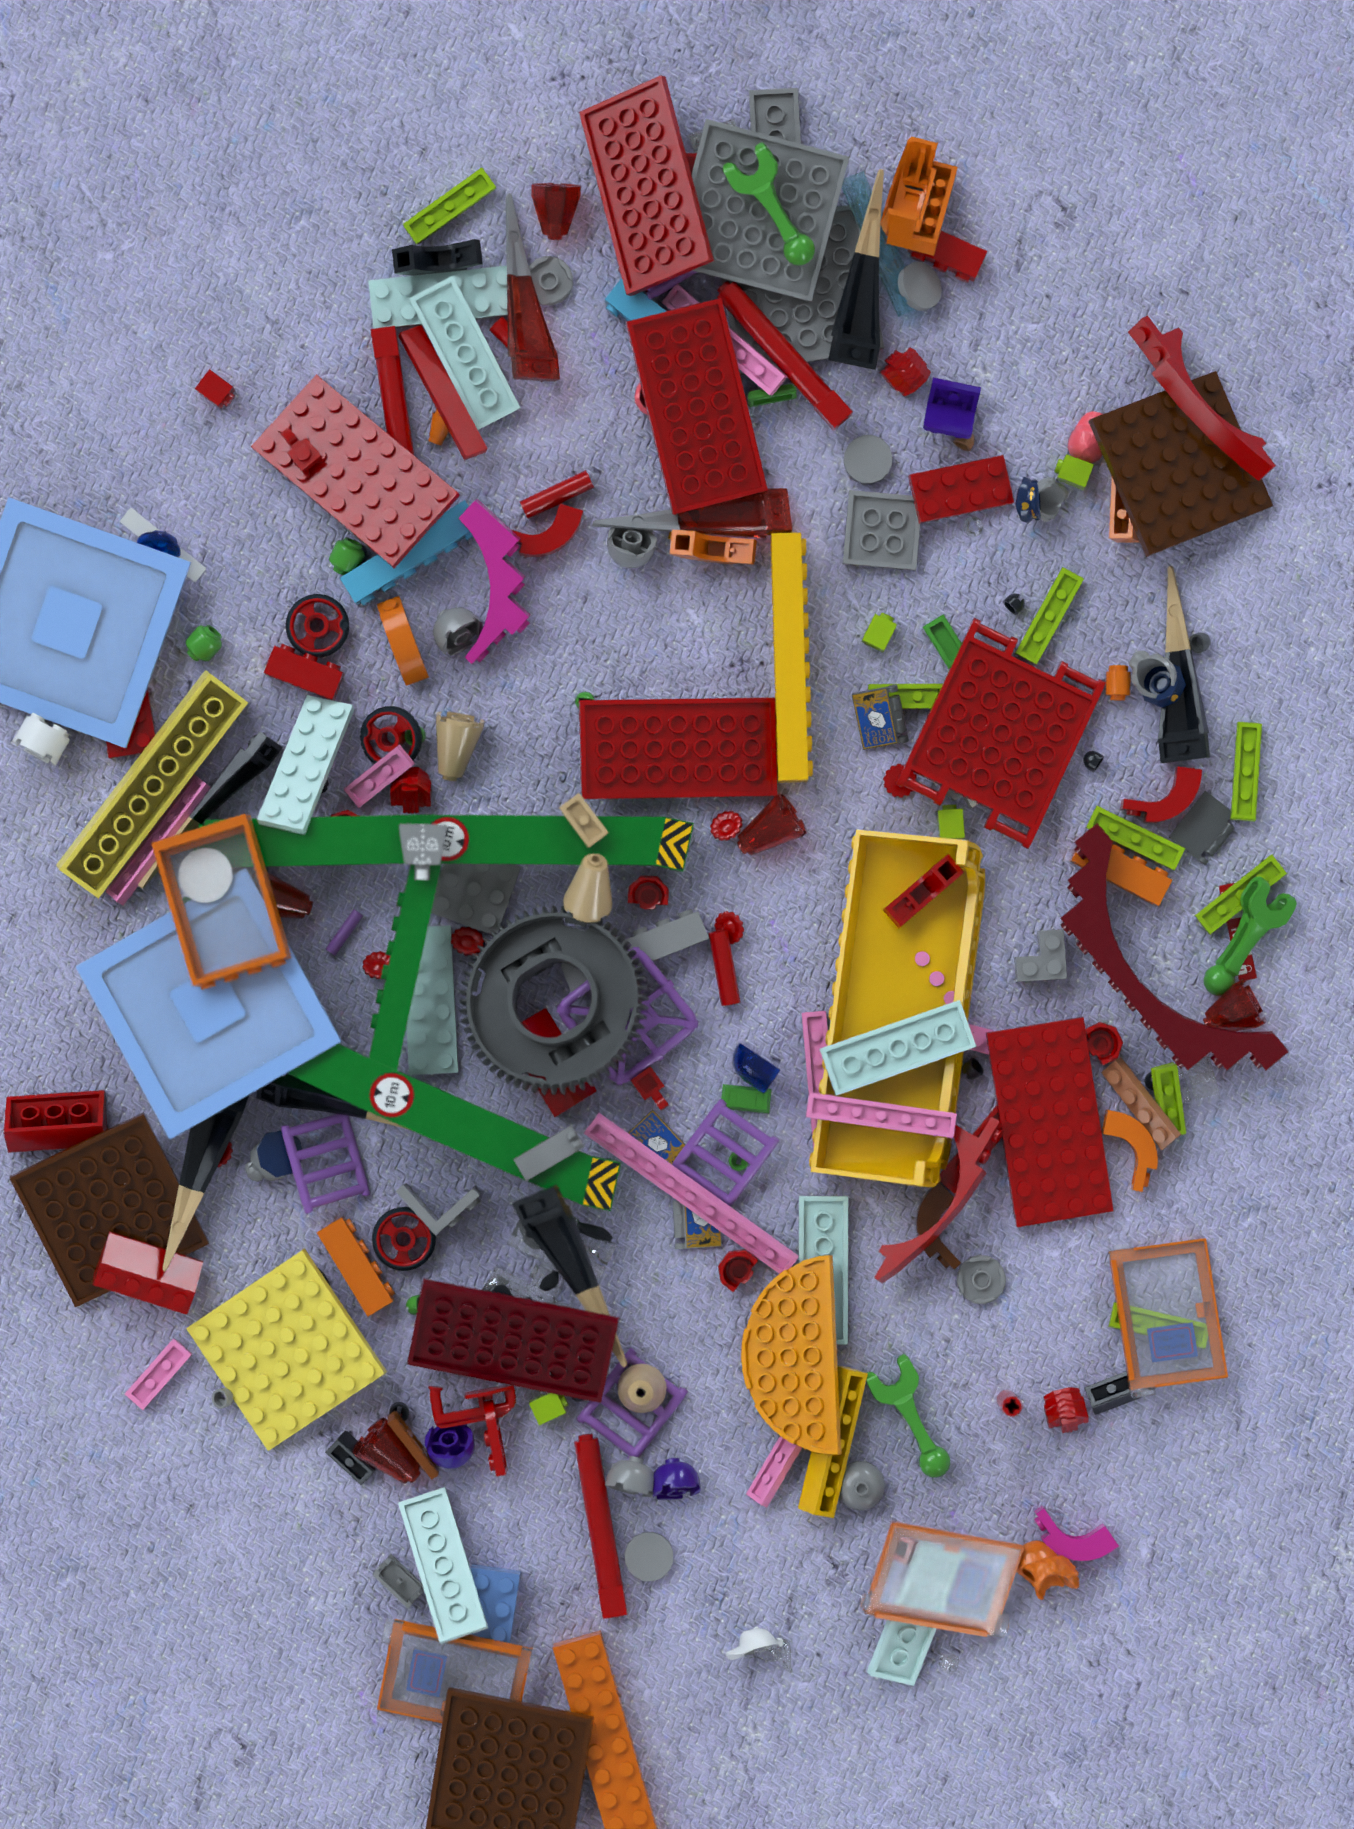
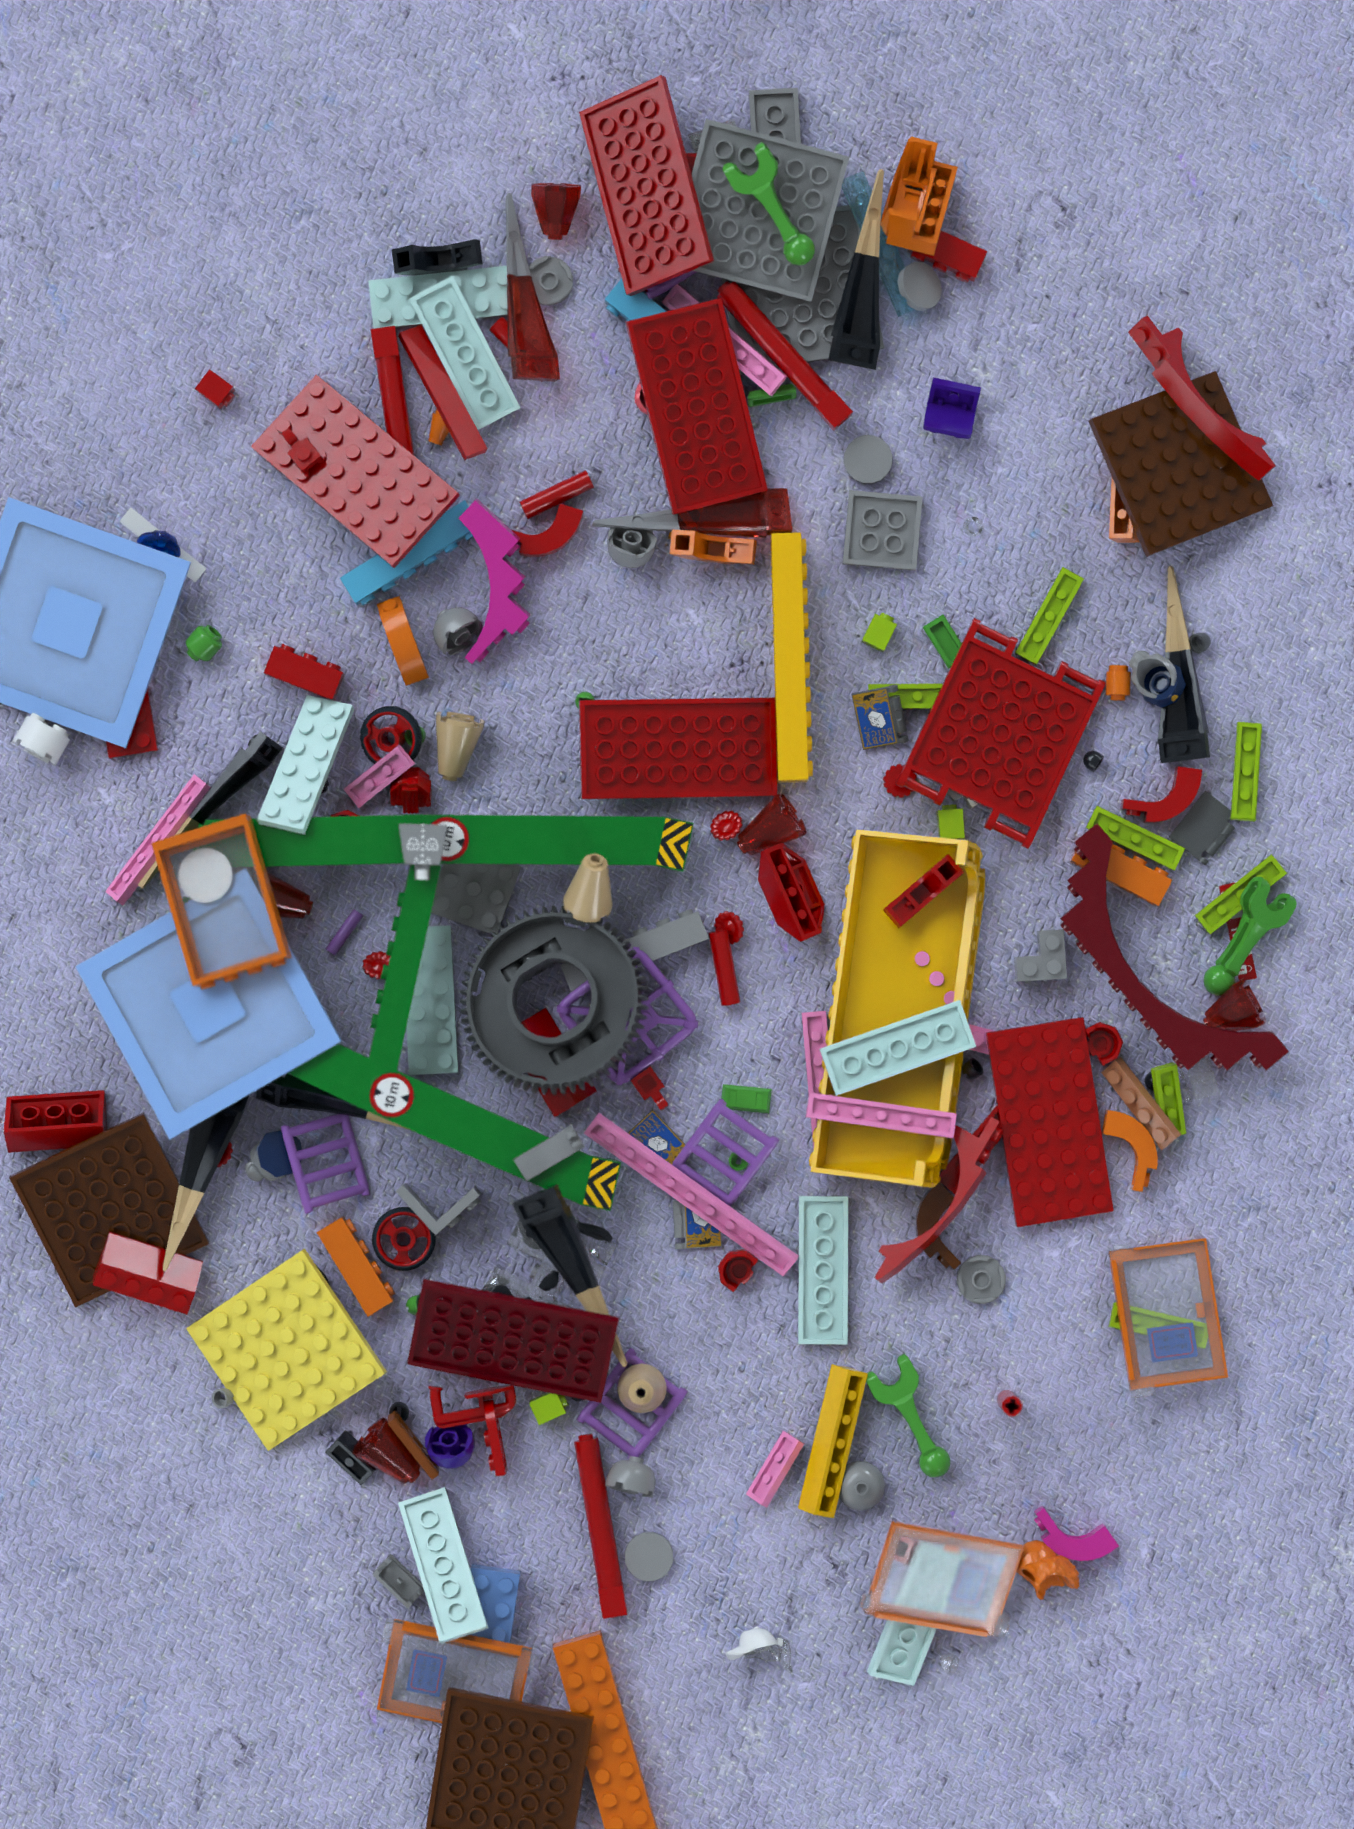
(151, 784): light yellow brick -> none
(158, 1374): bright pink plate -> none
(307, 644): red wheel -> none
(346, 555): bright green head -> none
(449, 206): lime plate -> none
(466, 941): red piece -> none
(583, 820): tan plate -> none
(648, 892): red hair -> none
(675, 1479): dark purple cylinder -> none
(753, 1068): clear blue brick -> none
(791, 892): none -> red wedge
(793, 1356): light orange plate -> none
(905, 371): red hair -> none
(961, 489): red plate -> none
(964, 444): medium nougat hinge -> none
(1013, 604): black hinge -> none
(1039, 499): piece -> none
(1065, 1409): red hair -> none
(1073, 471): lime brick -> none
(1082, 441): coral piece -> none
(1109, 1393): black slope -> none

